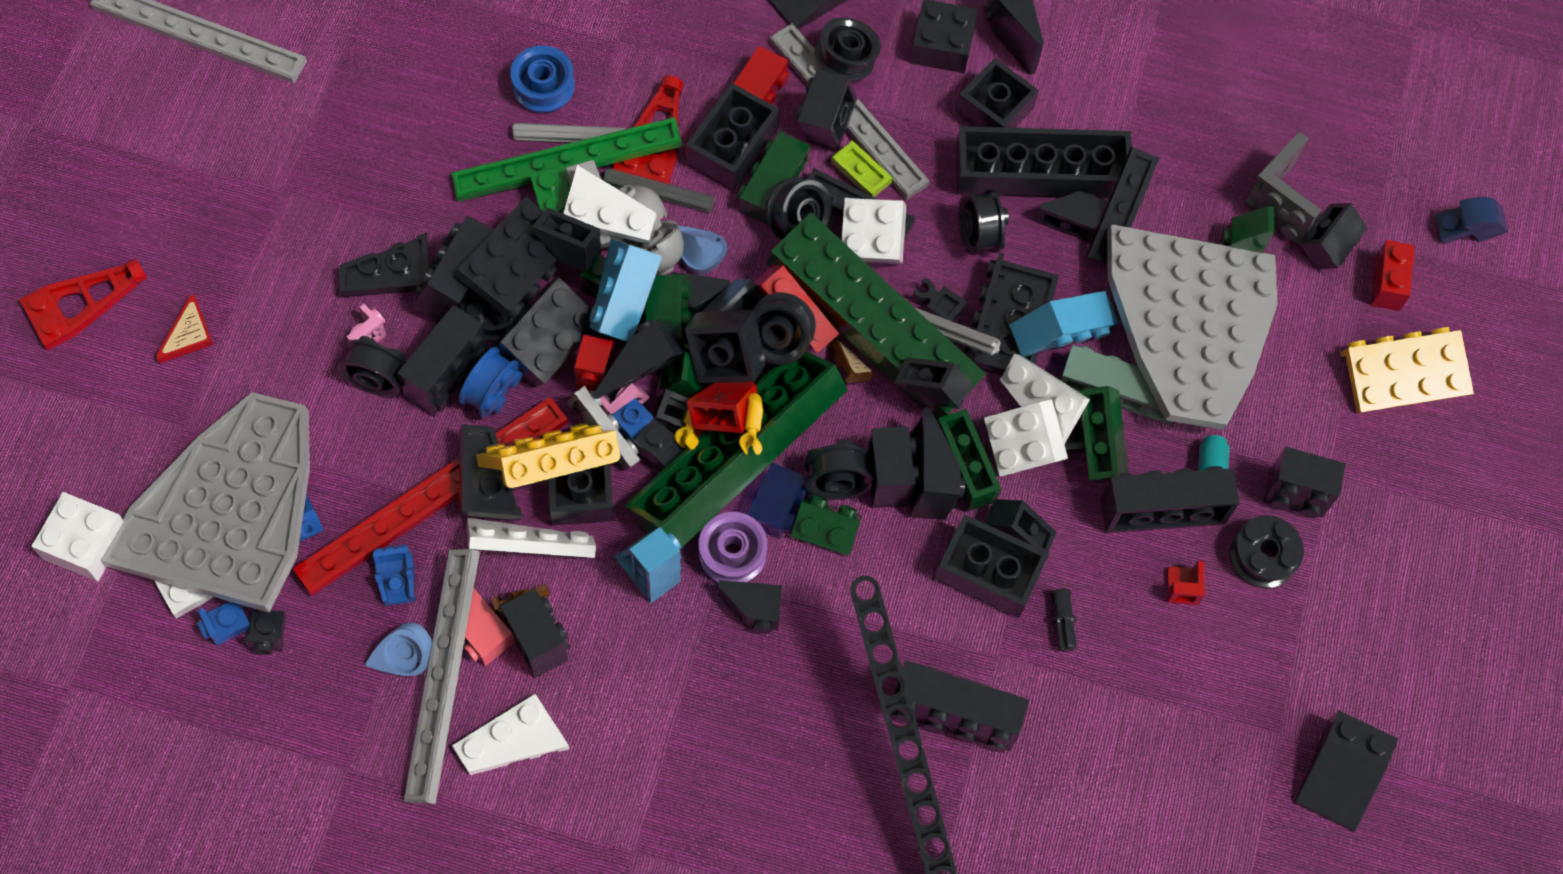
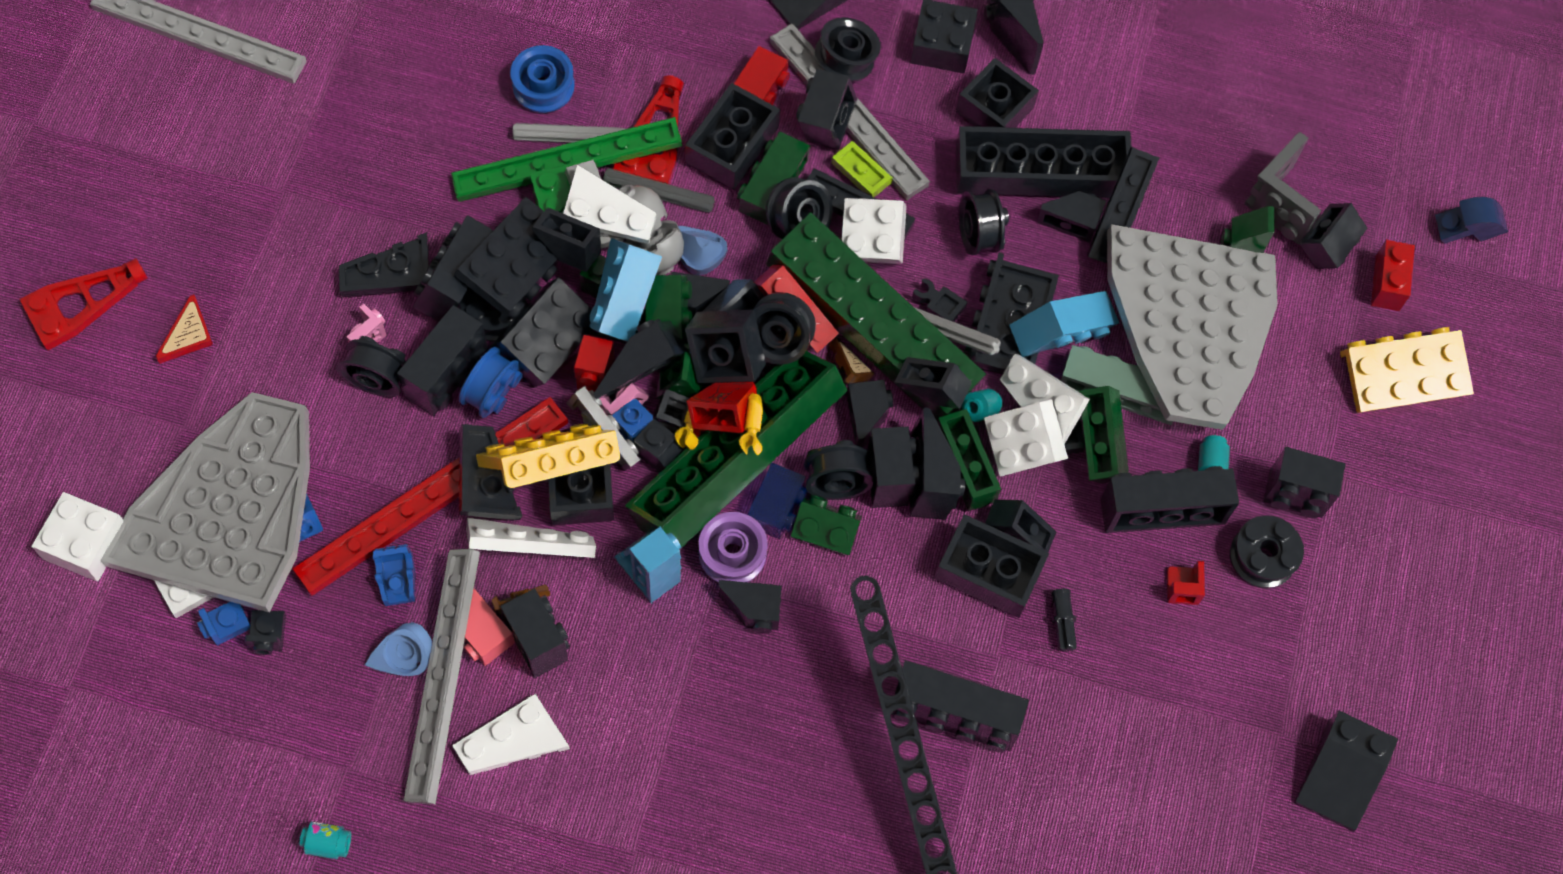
(325, 840): none -> teal brick
(867, 408): none -> black slope
(982, 404): none -> teal brick

